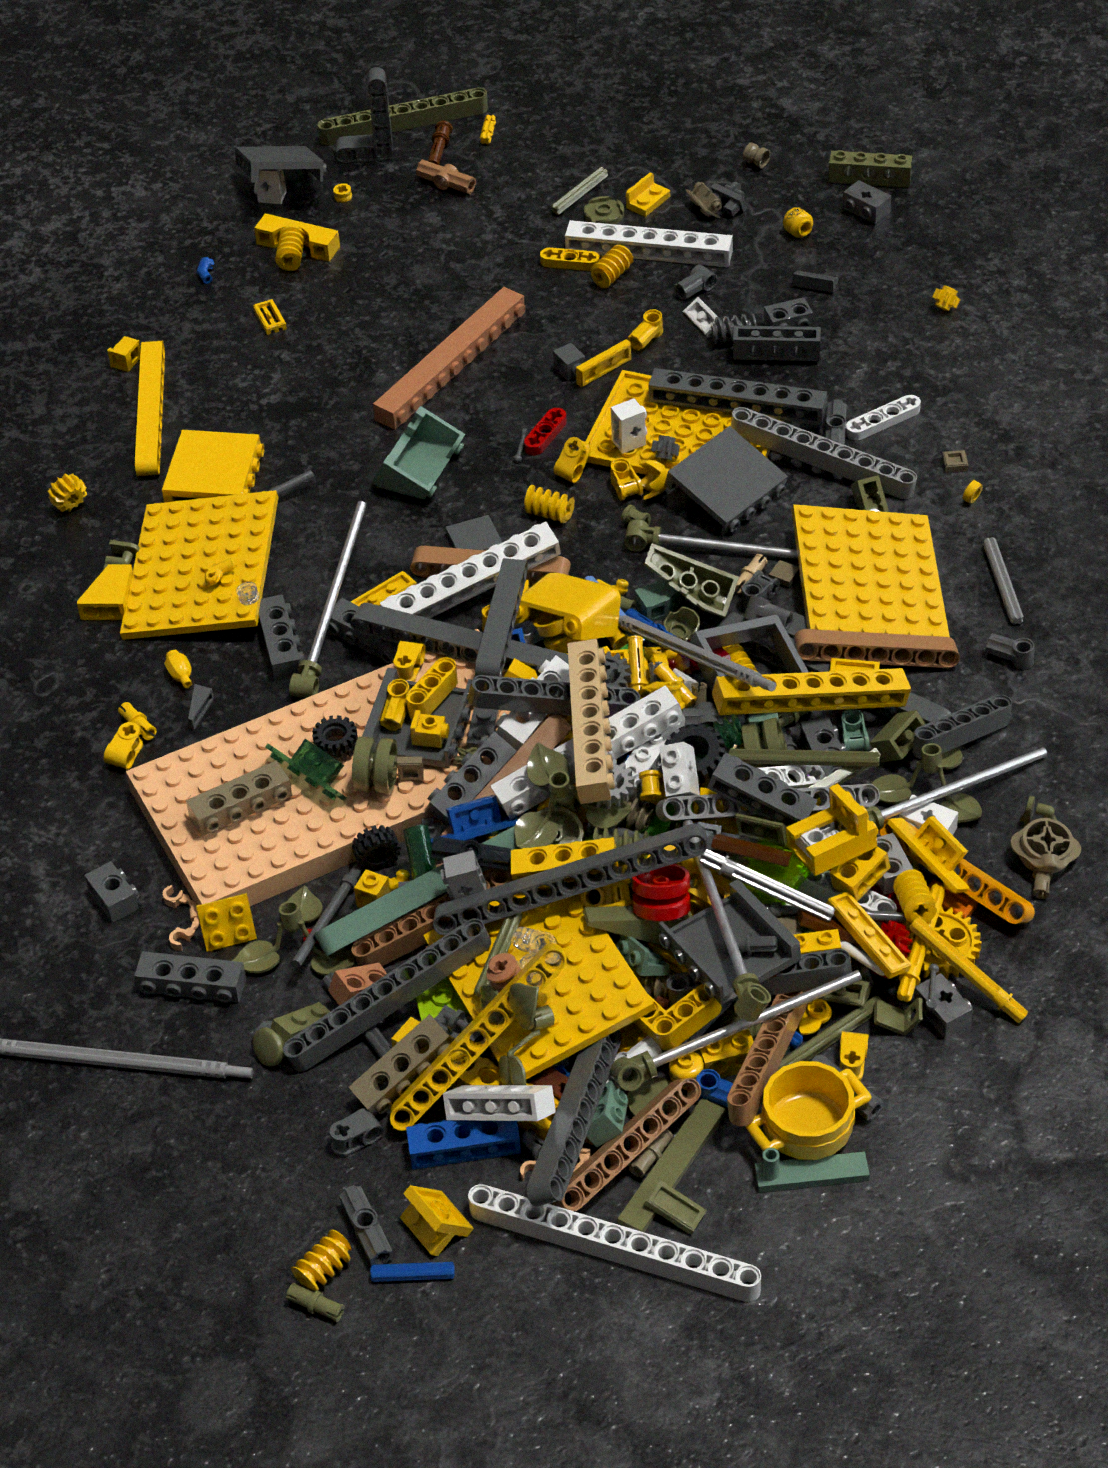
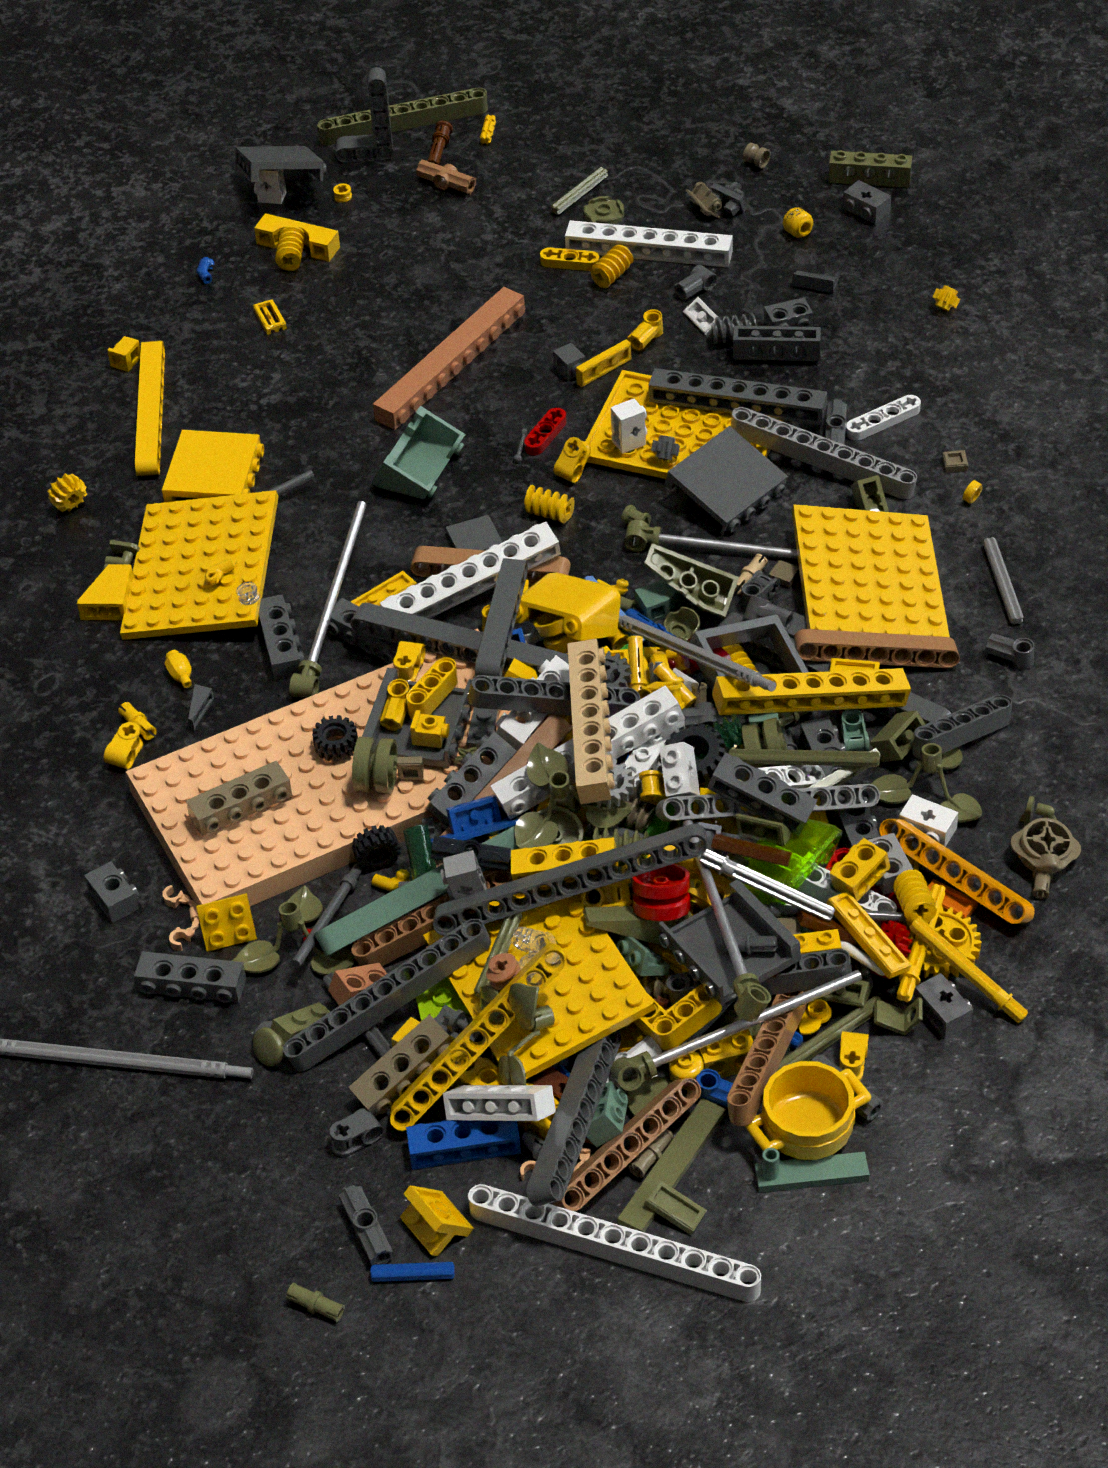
(315, 764): clear green bracket -> none
(321, 1260): yellow piece -> none
(370, 888): yellow brick -> none
(625, 479): yellow piece -> none
(646, 196): yellow bracket -> none
(655, 479): yellow piece -> none
(833, 833): yellow brick -> none
(879, 816): flat silver piece -> none
(931, 1003): dark grey hinge -> none
(936, 848): yellow bracket -> none

